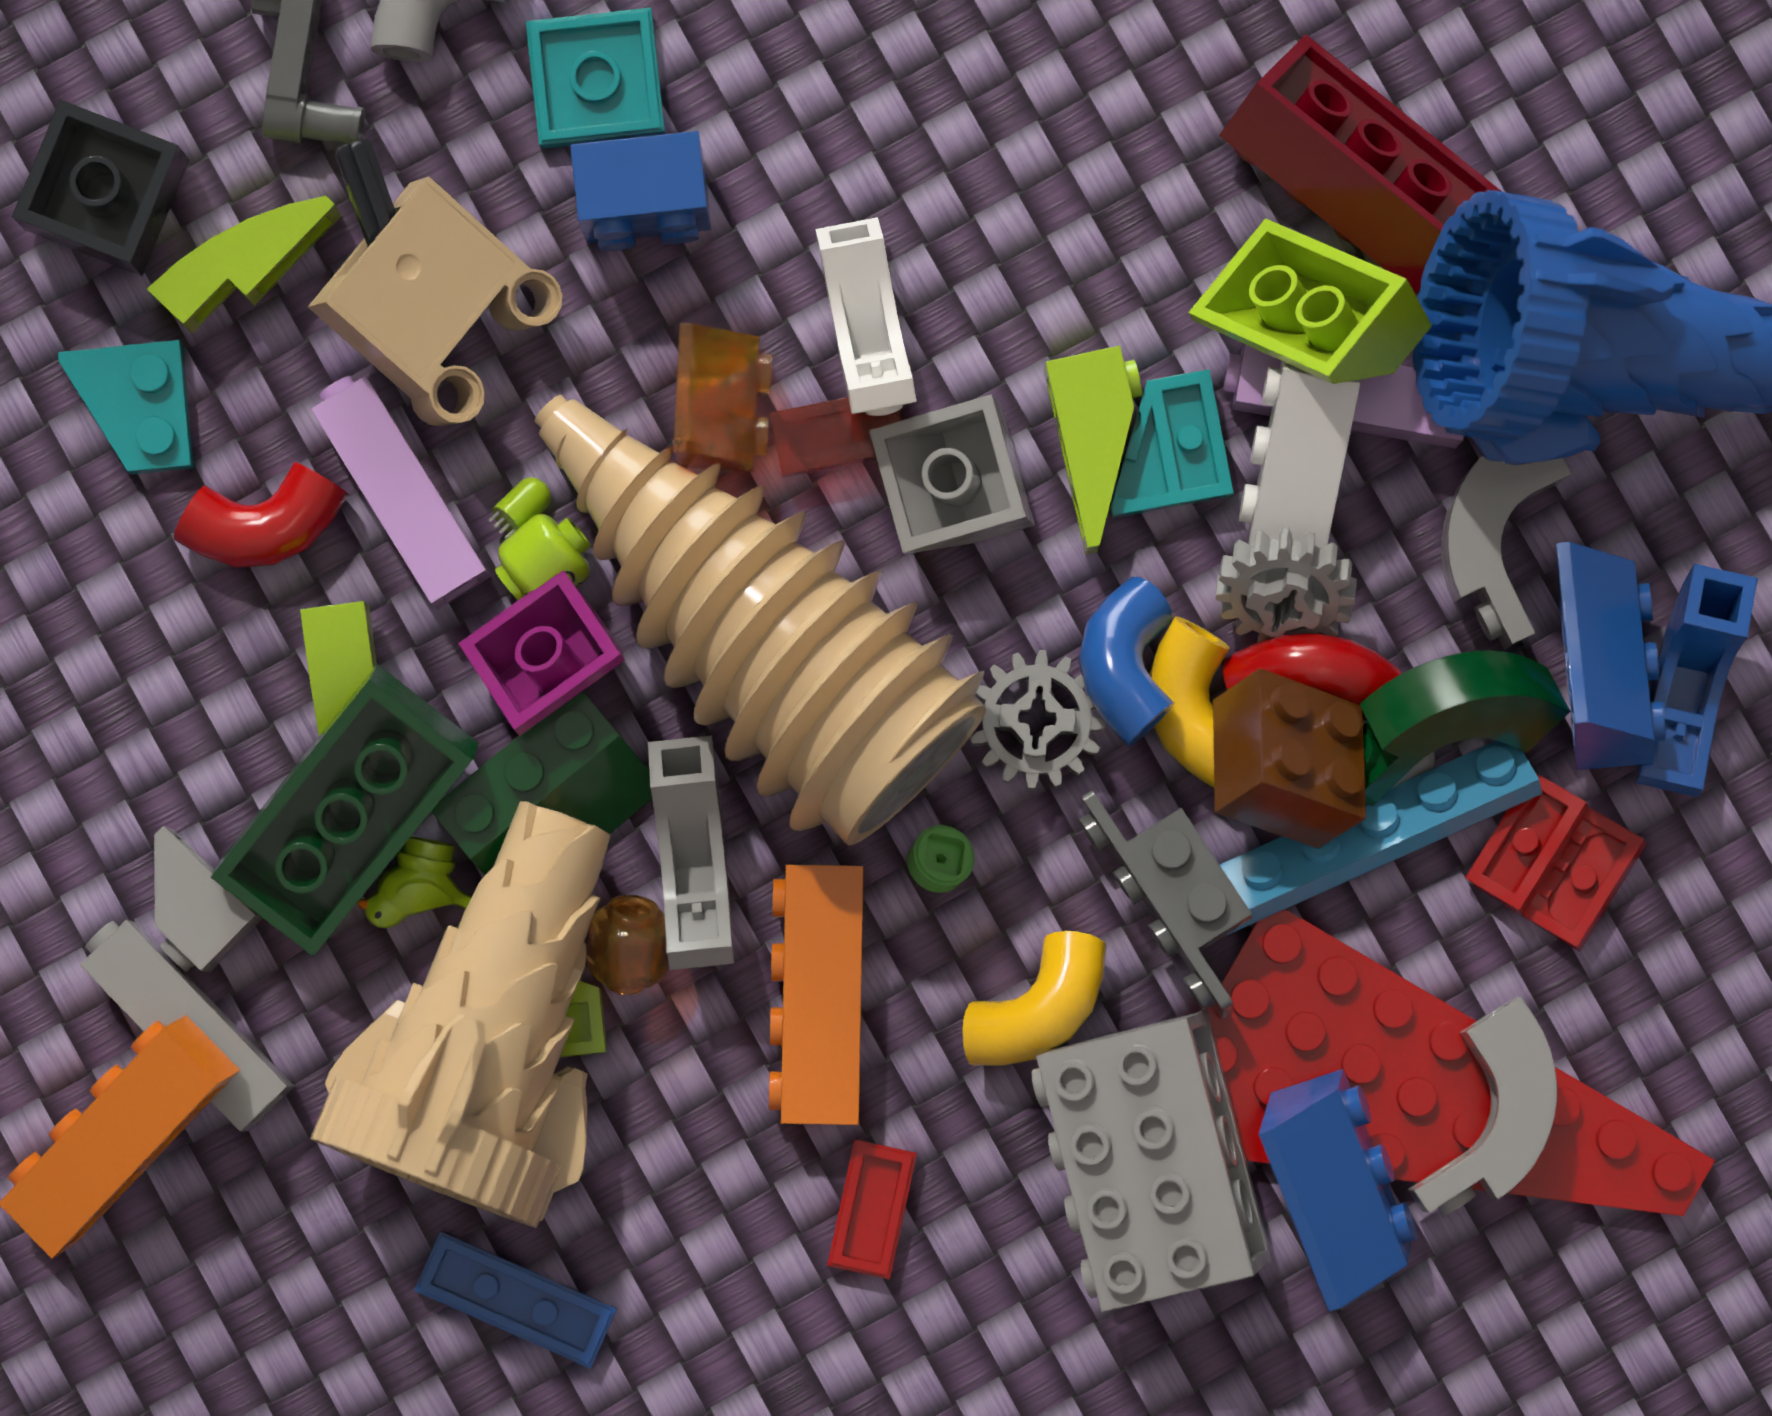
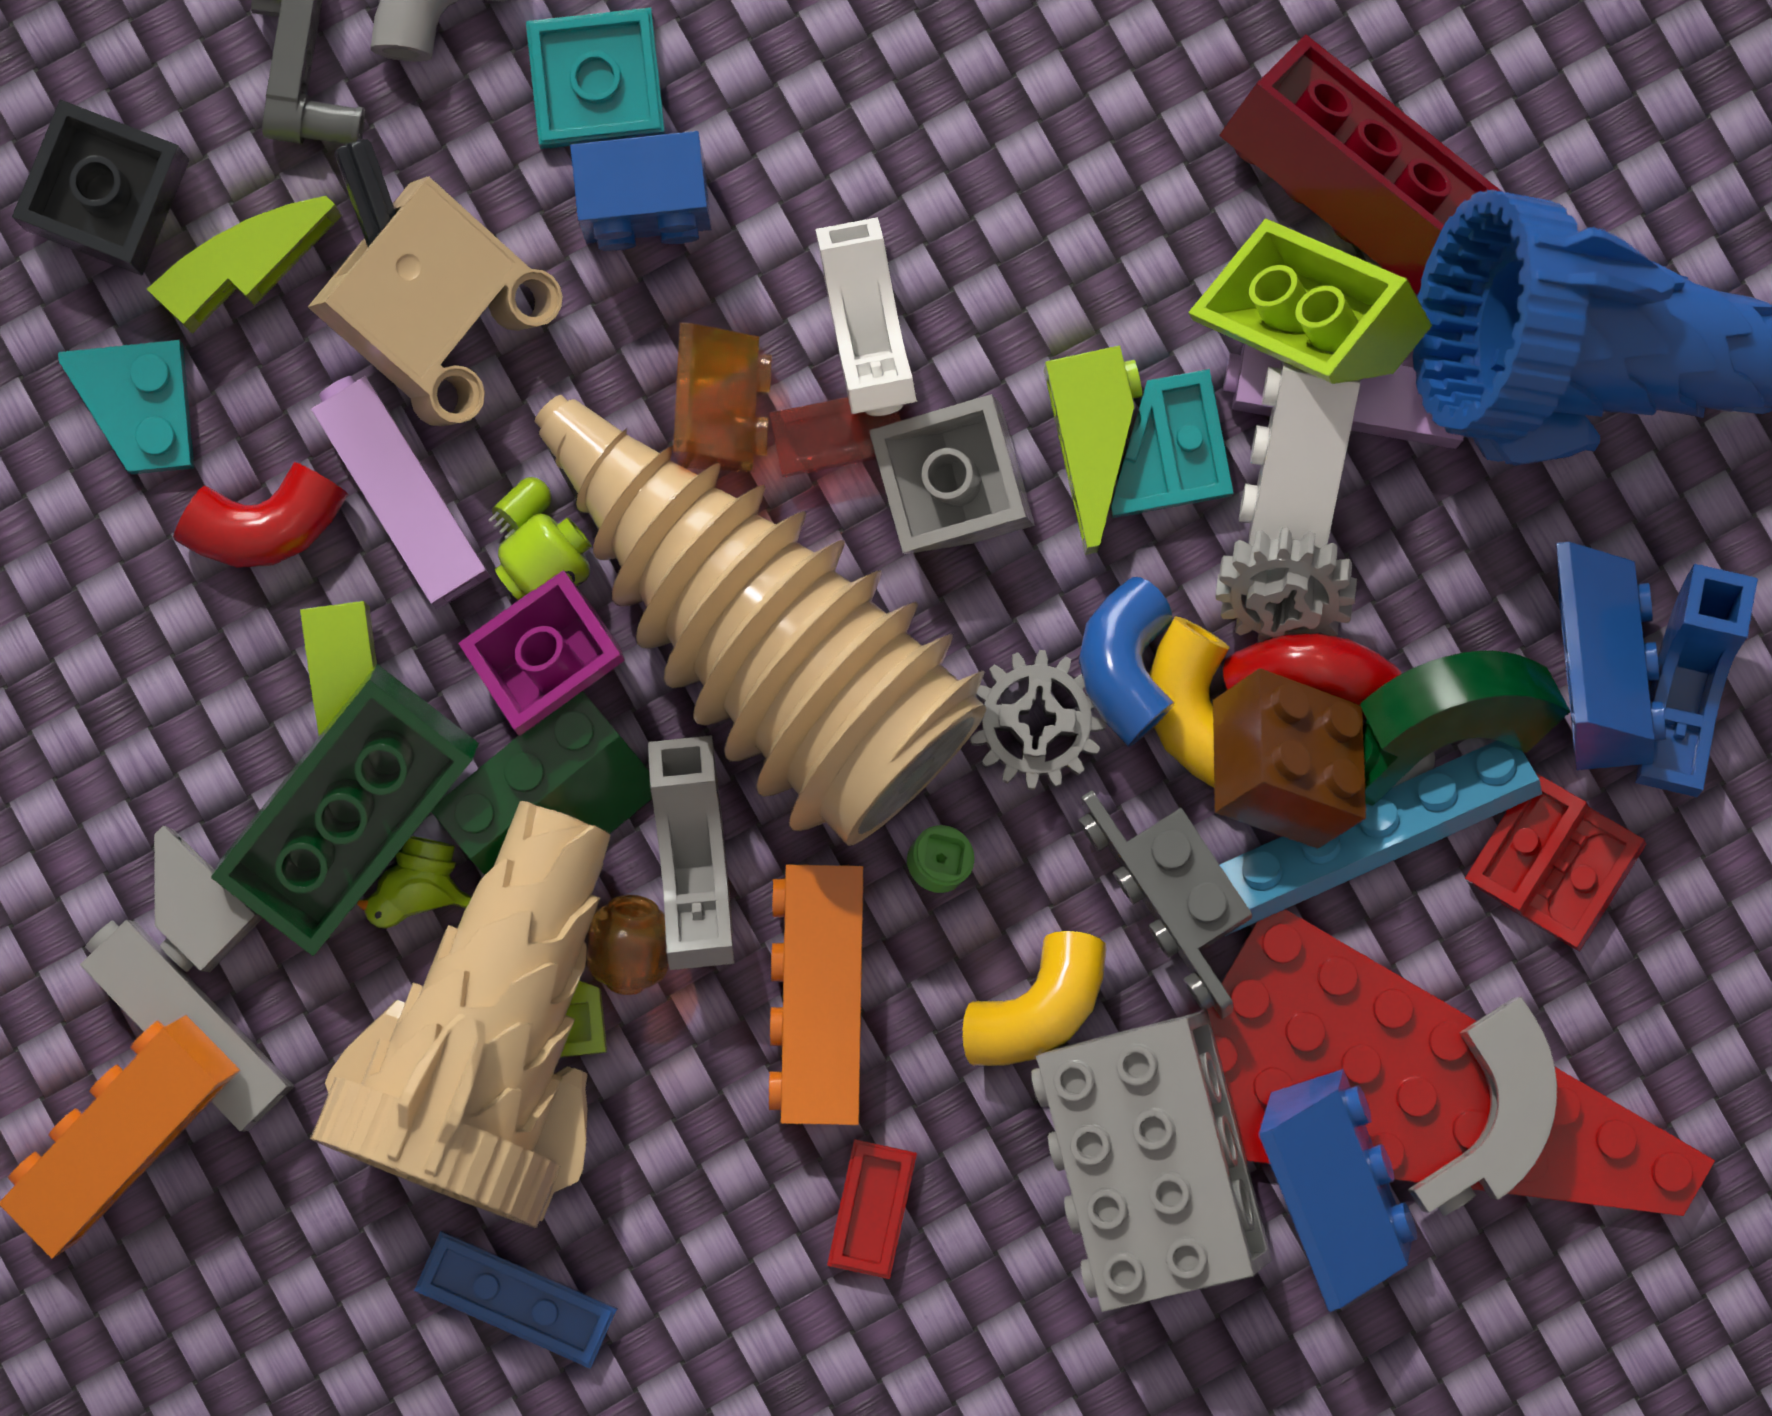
(1474, 536): light grey arch -> none

